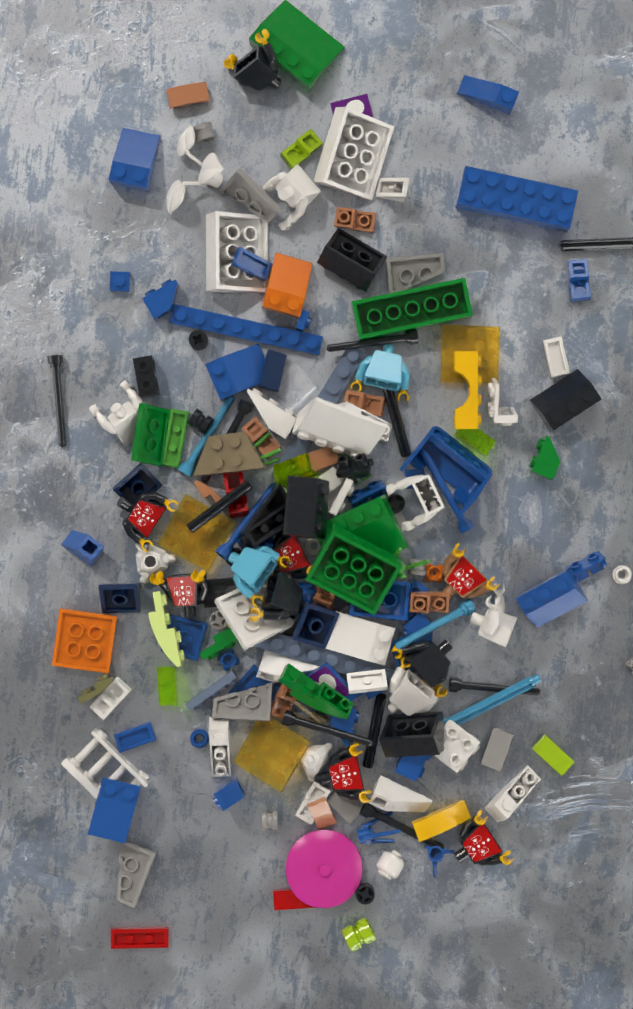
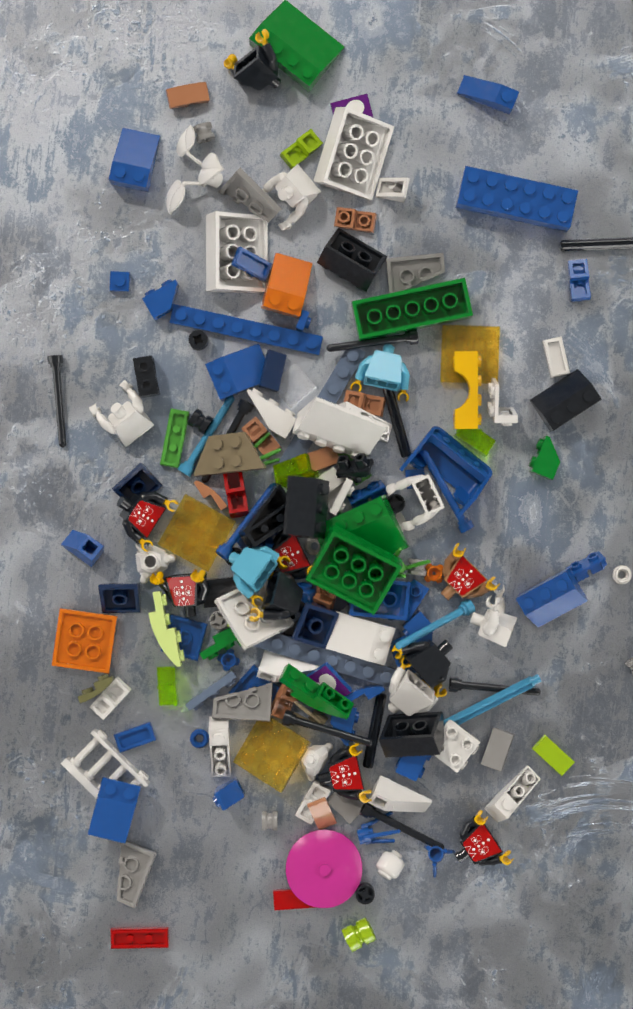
(150, 434): green tile -> none
(219, 506): black axle -> none
(366, 681): white plate -> none
(429, 601): nougat slope -> none
(441, 820): yellow slope -> none

